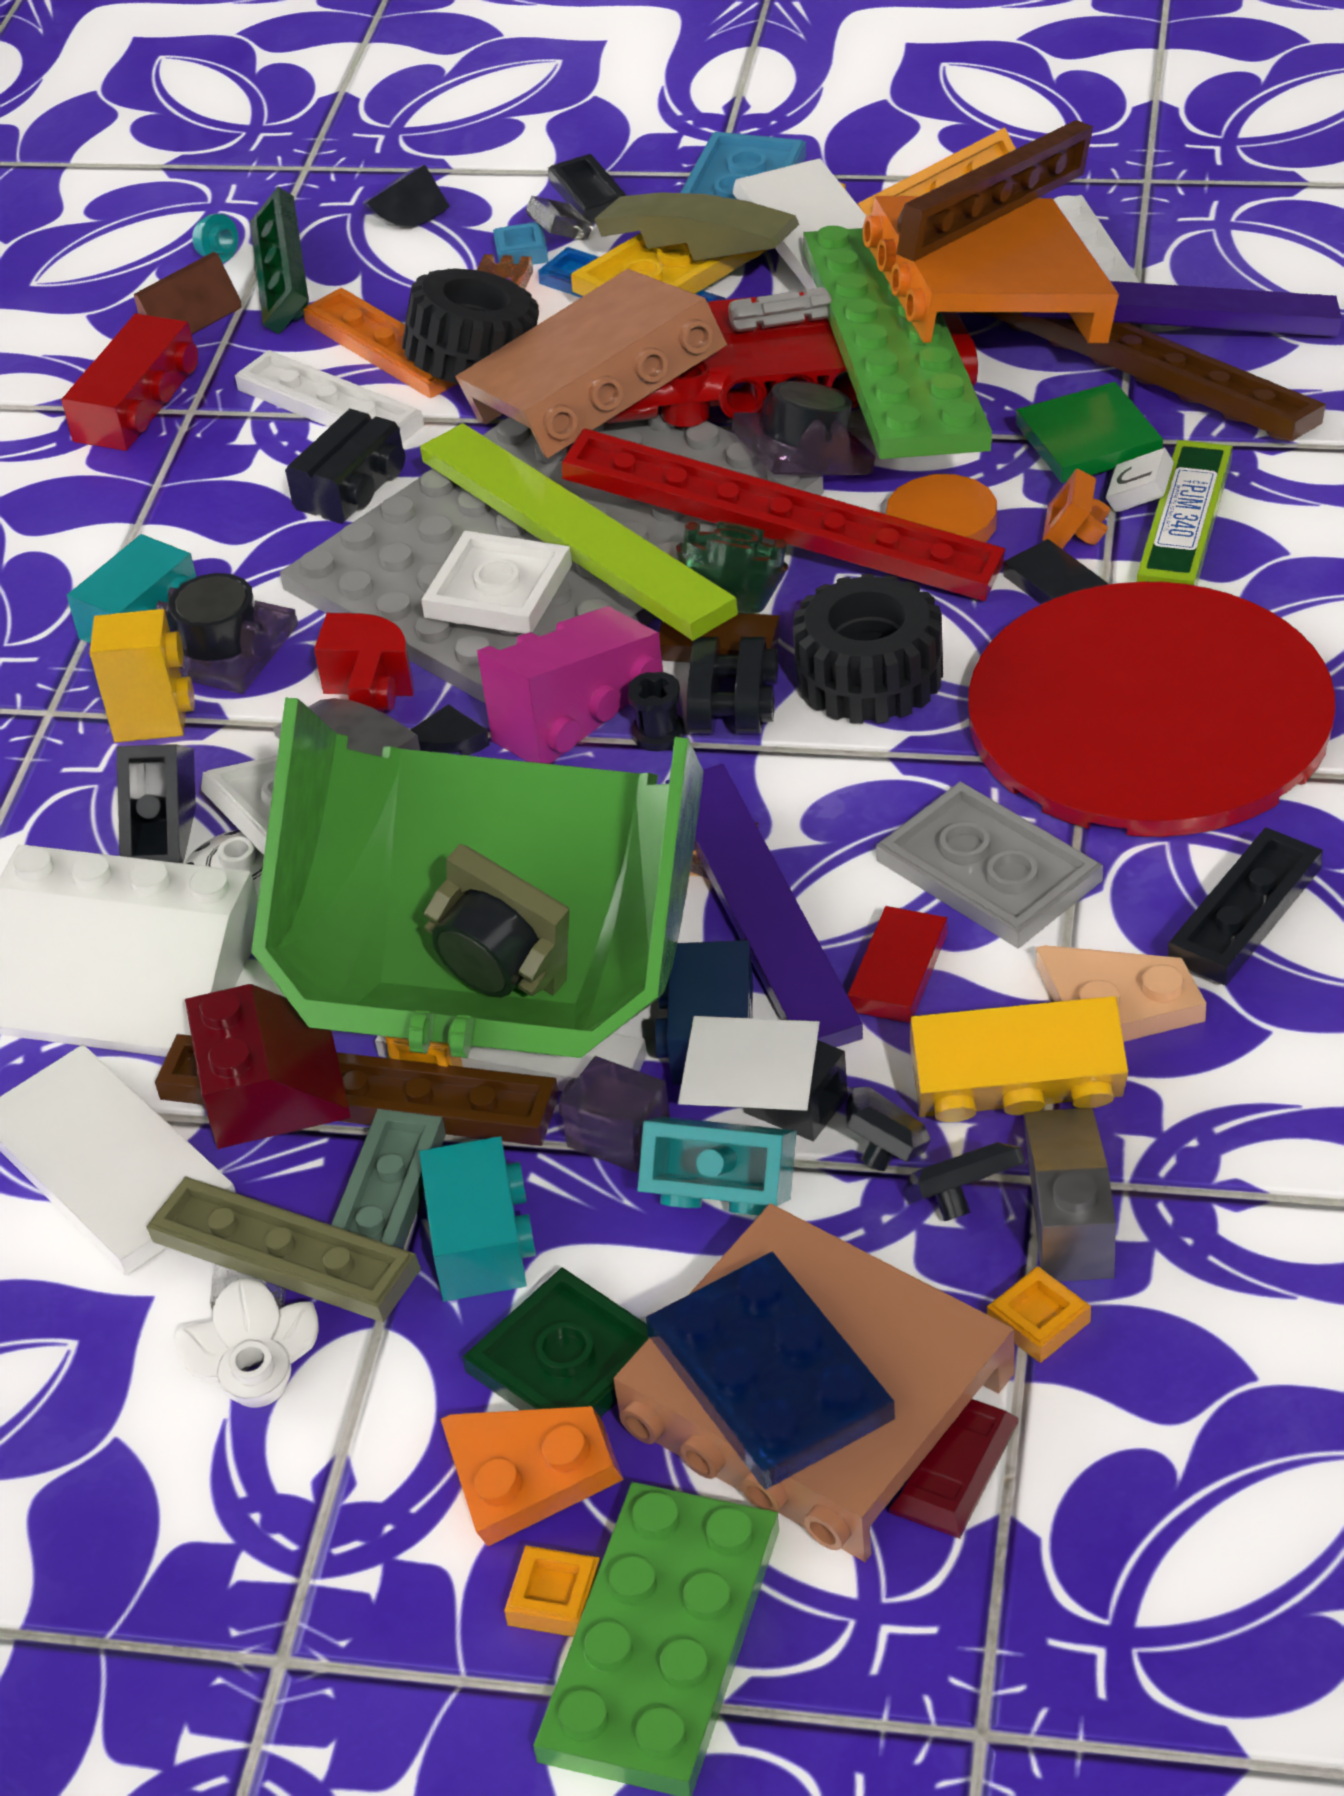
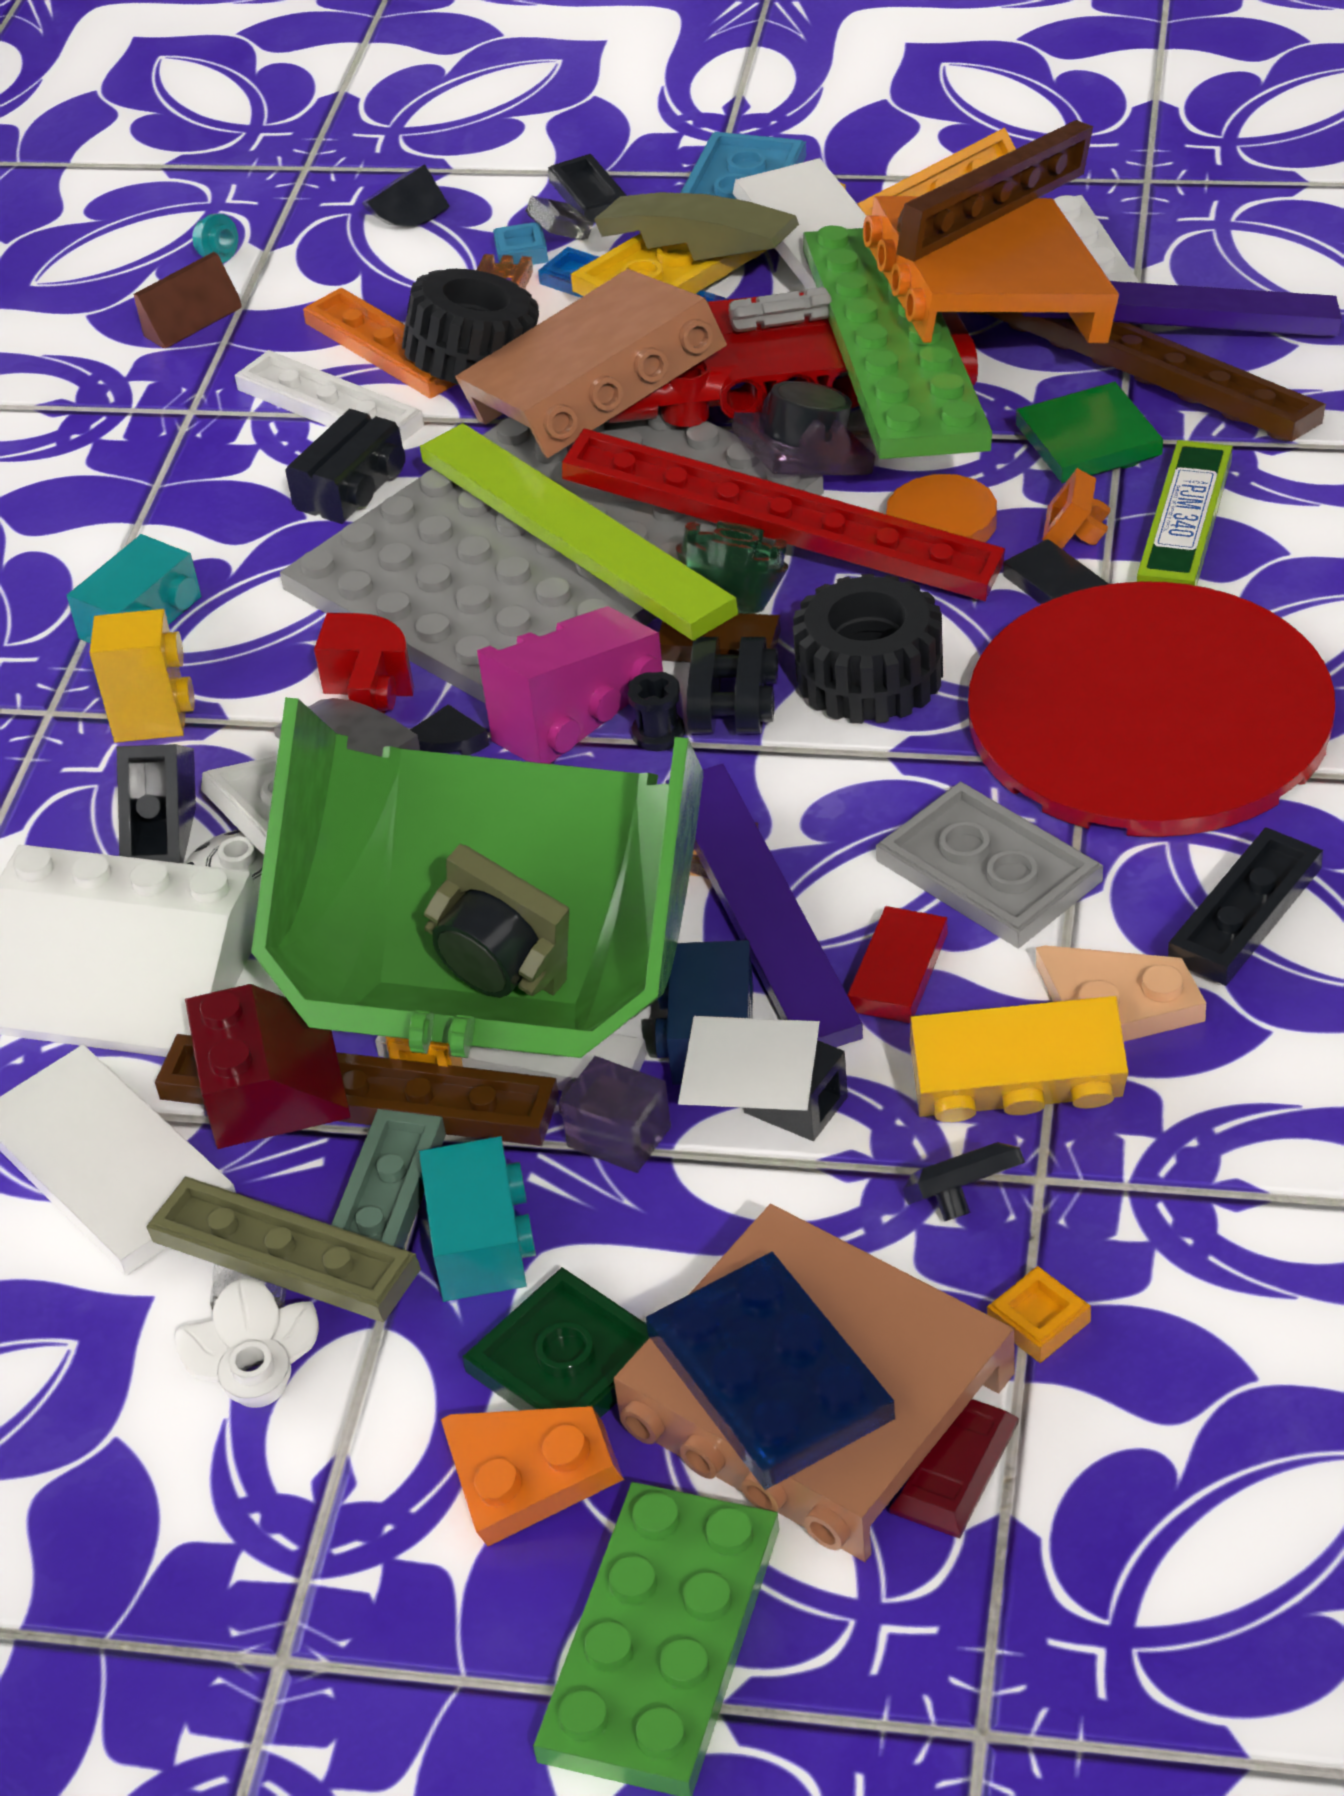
(130, 381): red brick -> none
(225, 630): piece -> none
(279, 261): dark green plate -> none
(497, 582): white plate -> none
(551, 1590): light orange tile -> none
(716, 1162): teal brick -> none
(886, 1127): black piece -> none
(1071, 1194): flat silver slope -> none
(1140, 480): white tile -> none

